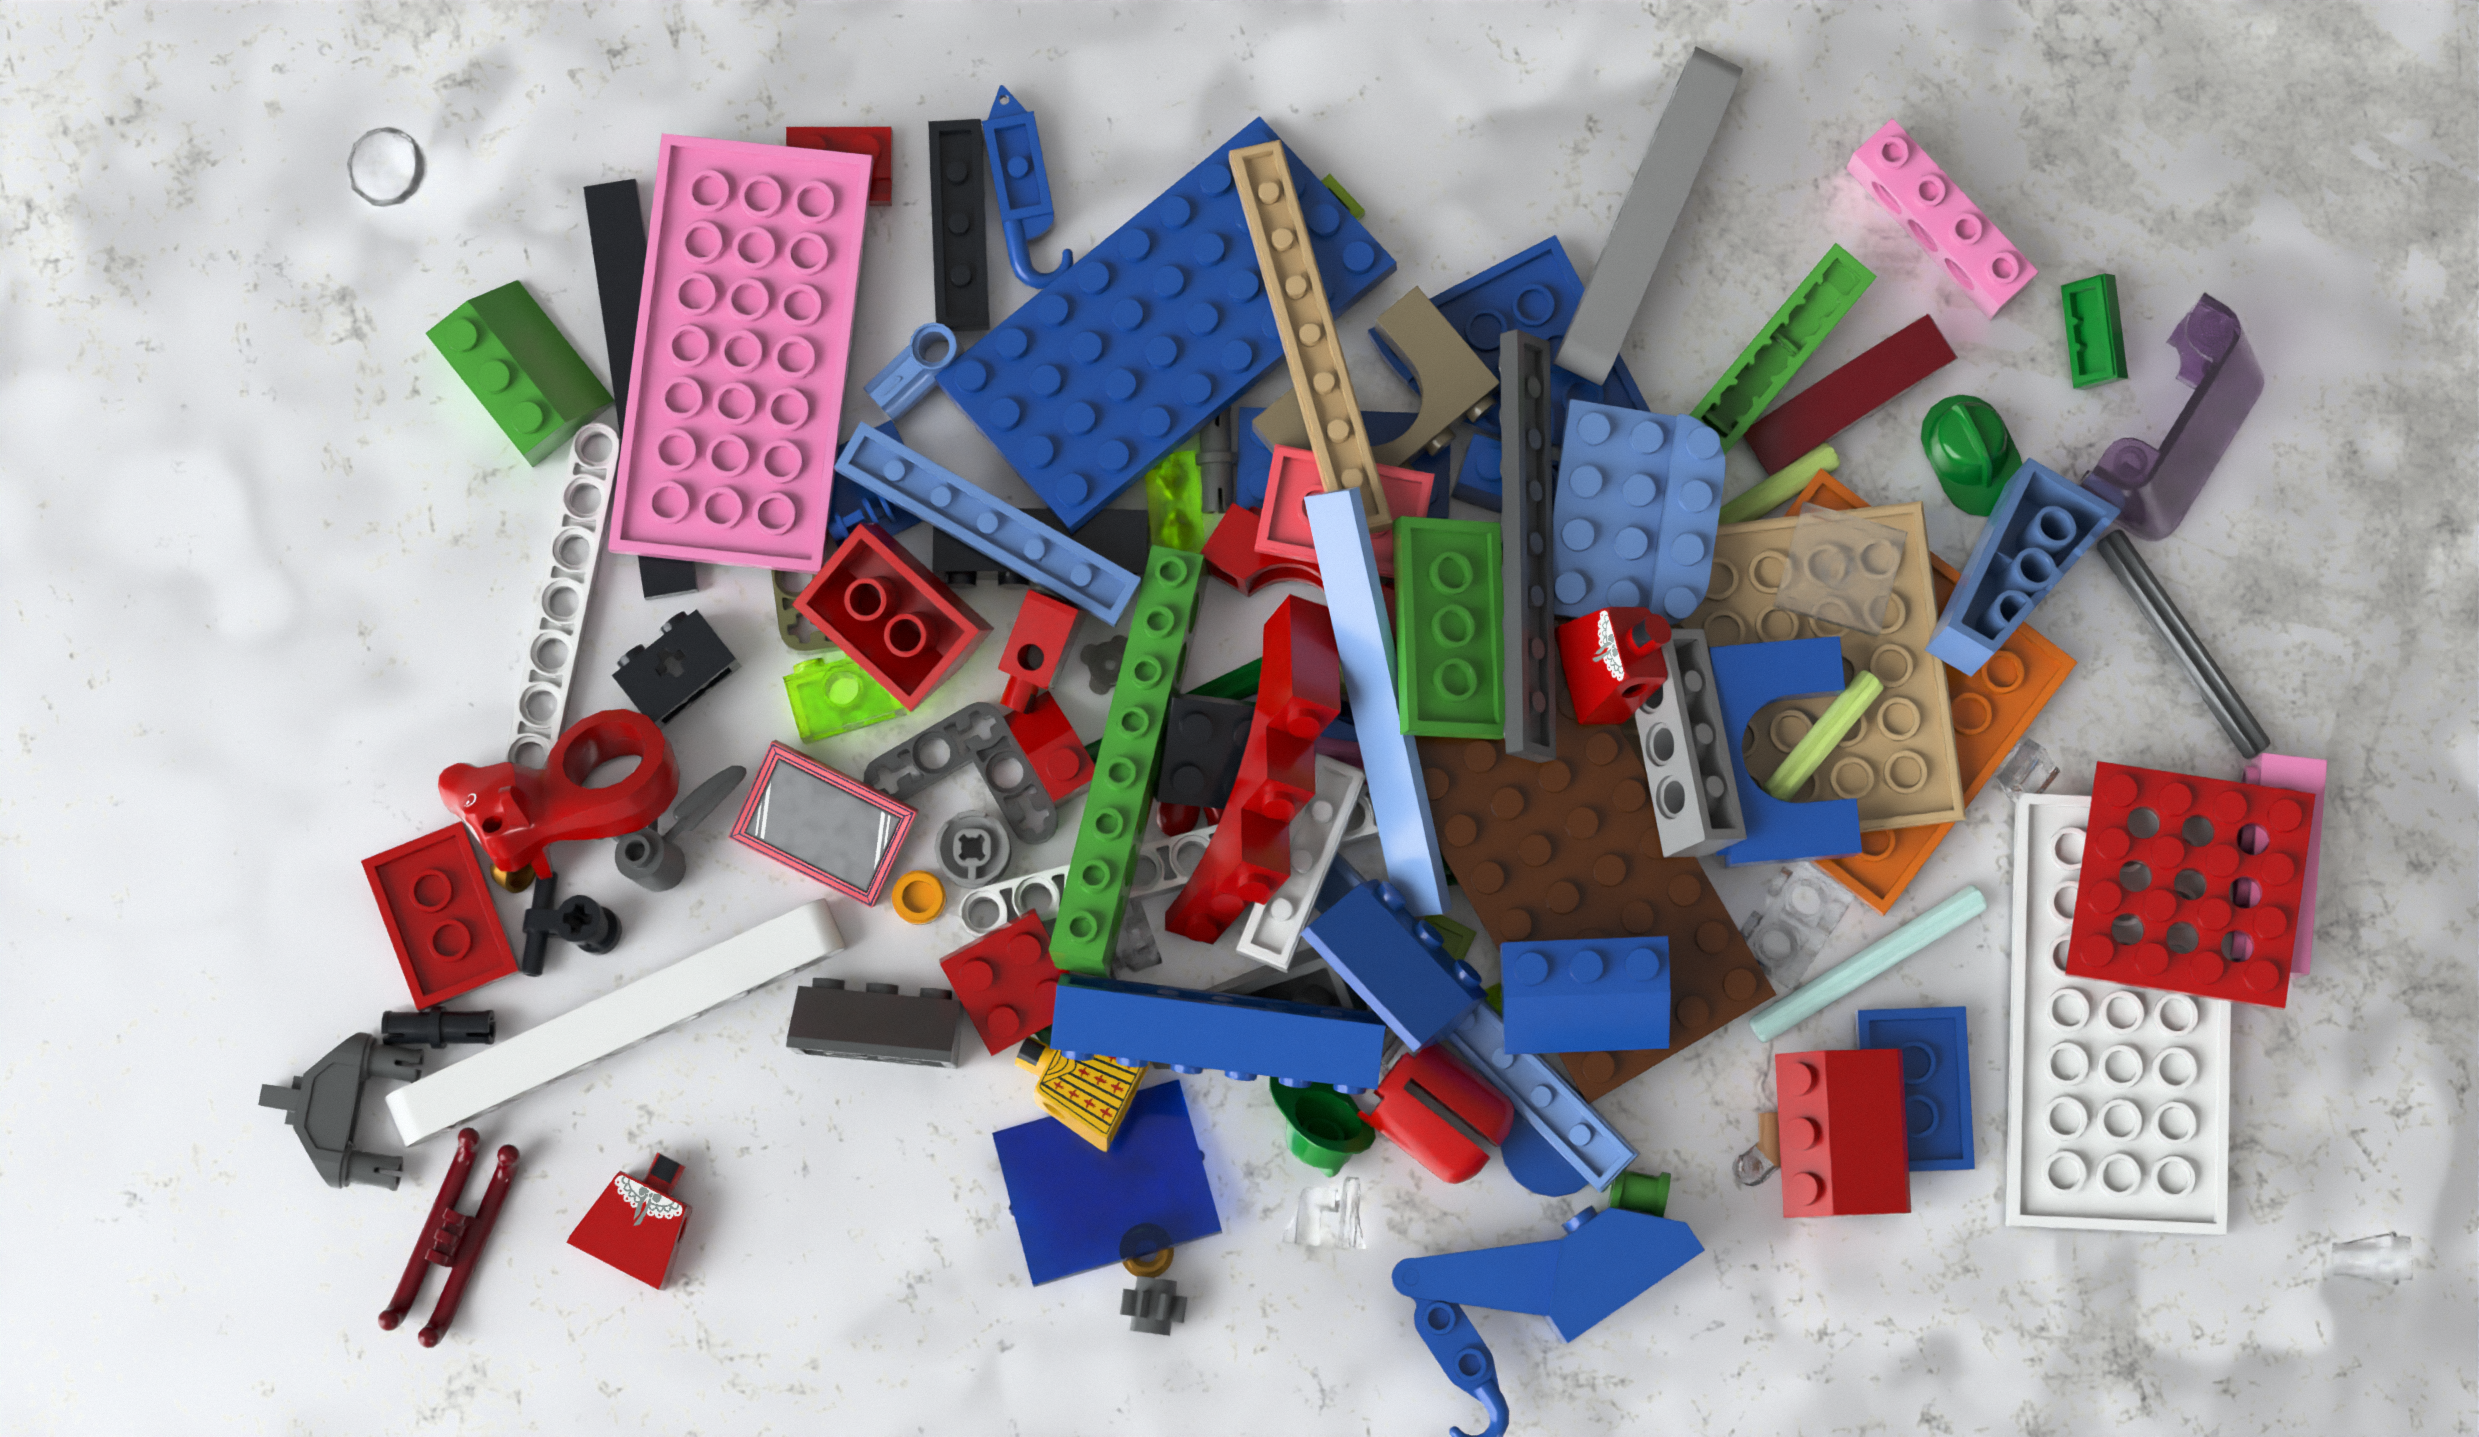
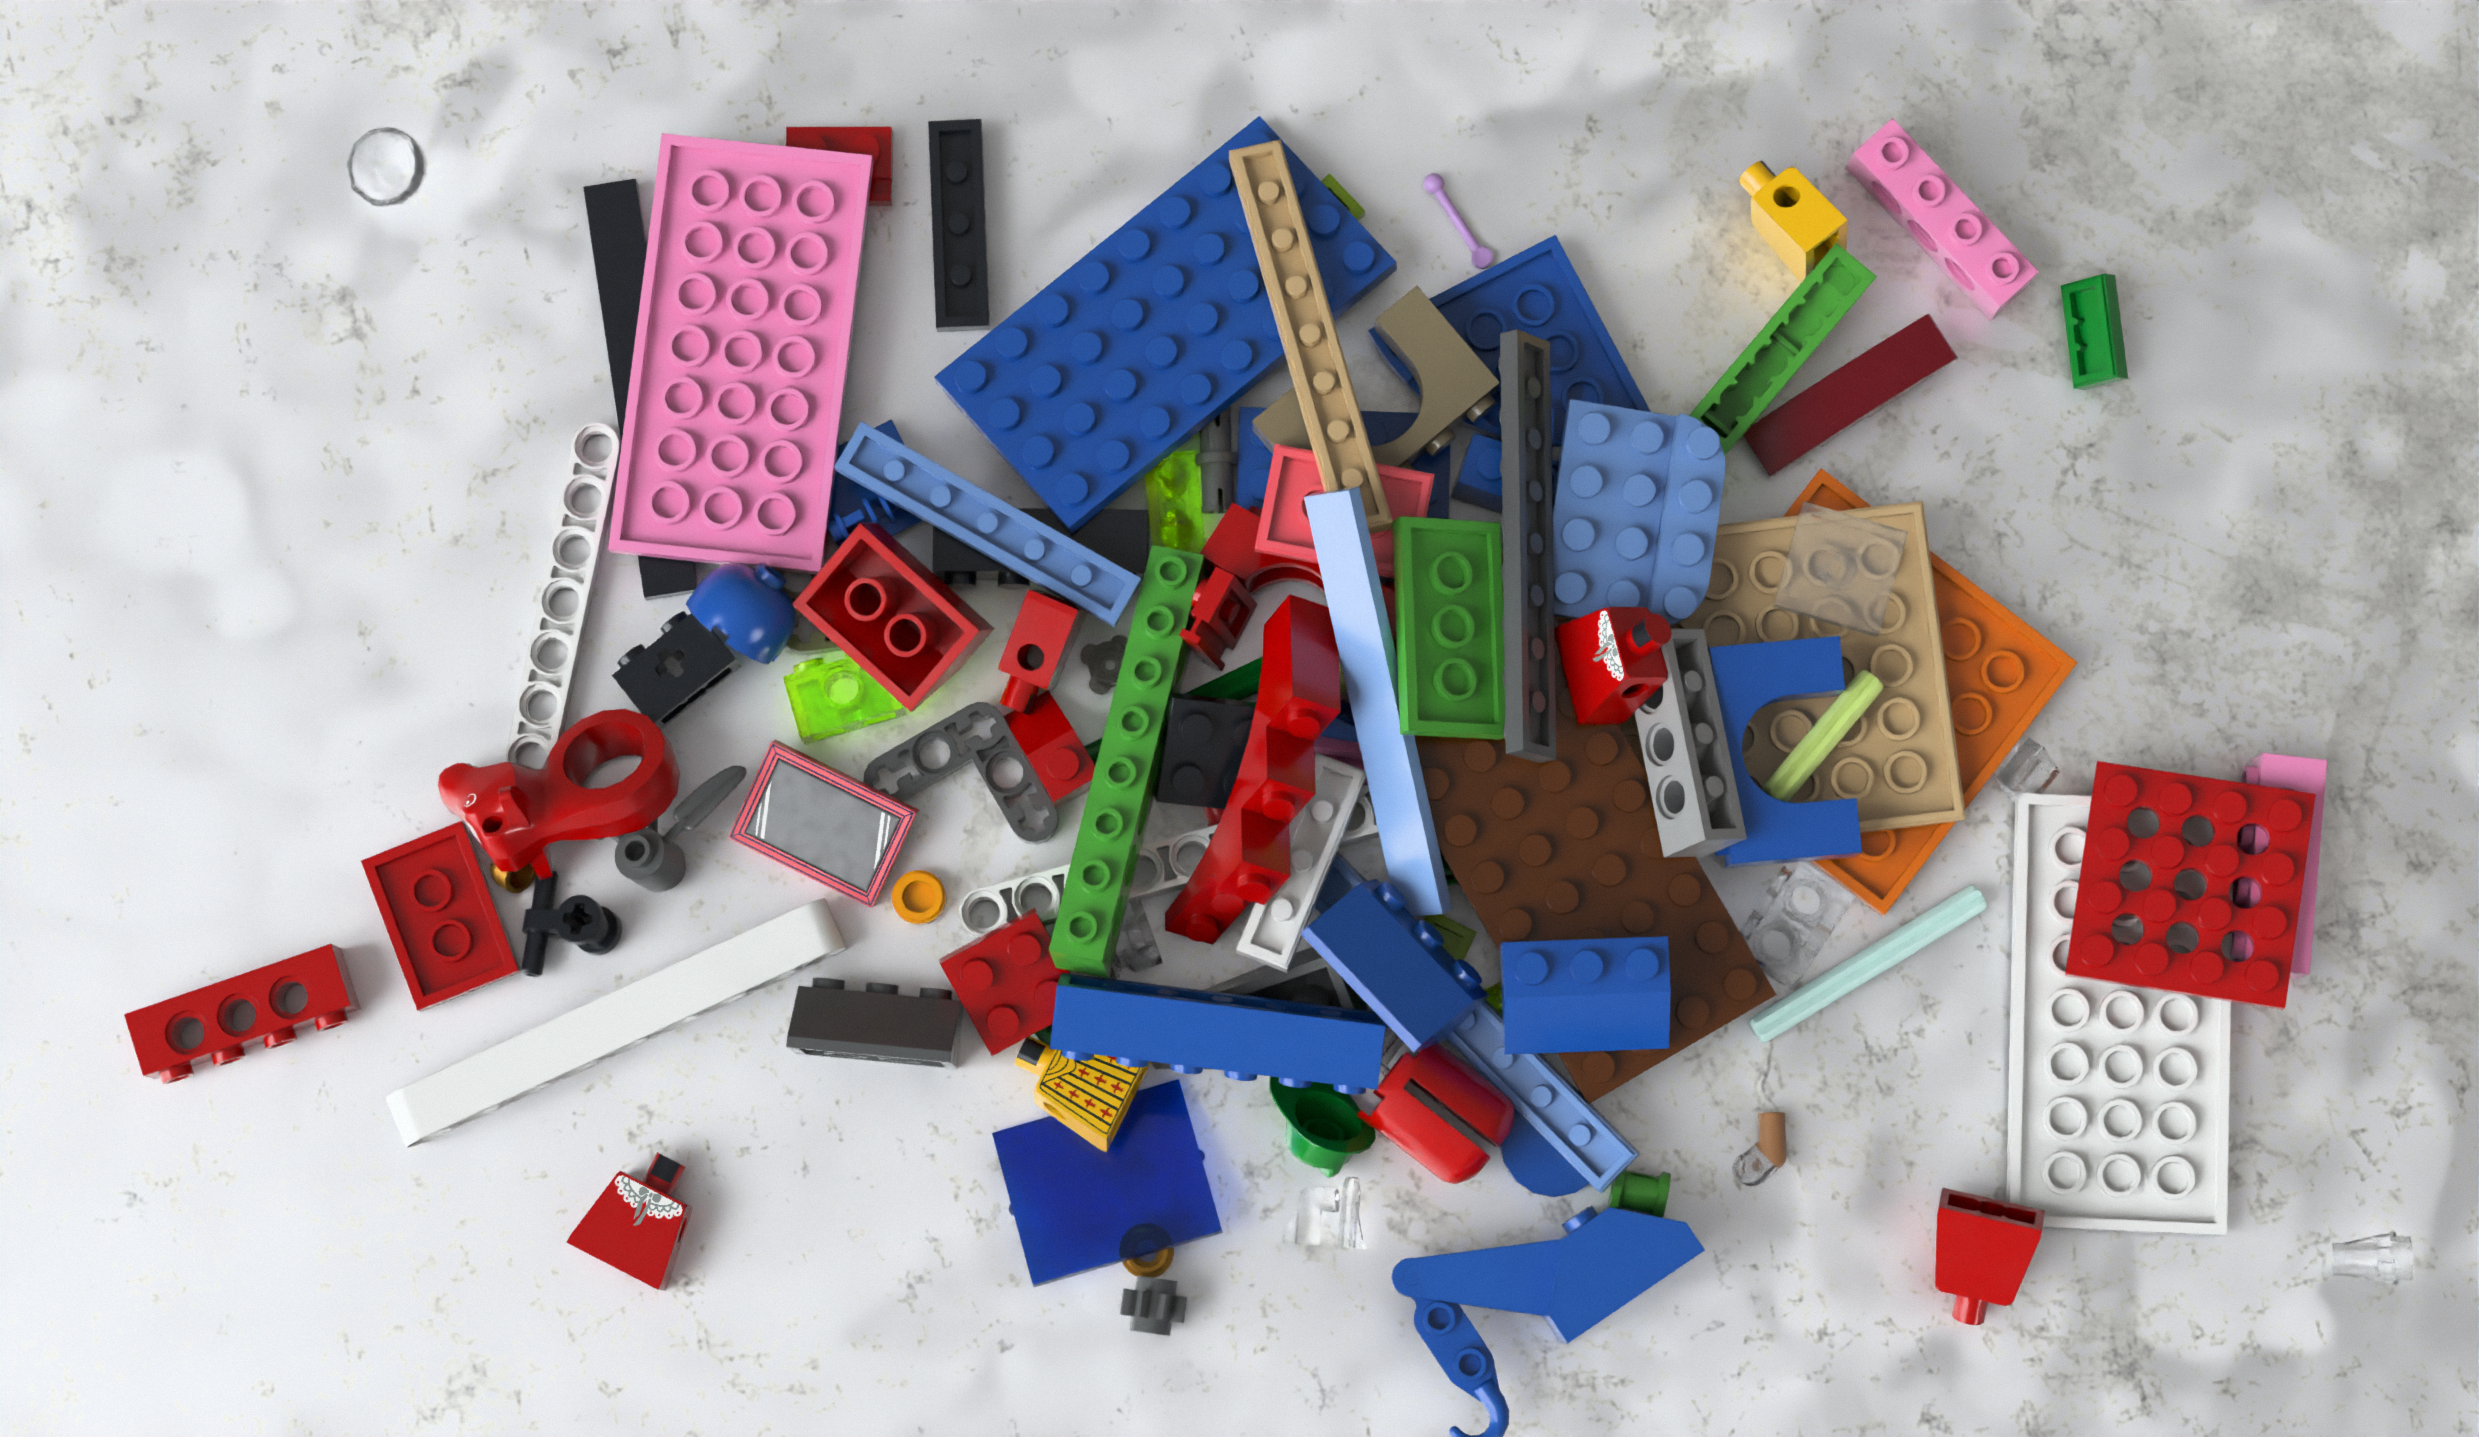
(159, 1027): none -> red brick
(328, 1104): dark grey connector -> none
(438, 1027): black pin -> none
(452, 1239): dark red piece -> none
(521, 369): bright green slope -> none
(747, 608): none -> blue cylinder
(909, 375): medium blue piece -> none
(973, 849): light grey wheel -> none
(1020, 186): blue plate -> none
(1176, 818): red hinge -> none
(1220, 616): none -> red plate
(1481, 256): none -> lavender hinge
(1648, 216): light grey beam -> none
(1779, 486): yellowish green axle -> none
(1793, 217): none -> yellow torso
(1843, 1133): red slope -> none
(1934, 1080): blue plate -> none
(1969, 452): green piece -> none
(1983, 1251): none -> red torso
(2022, 553): medium blue wedge -> none
(2161, 484): clear purple windscreen -> none
(2183, 644): dark grey axle -> none

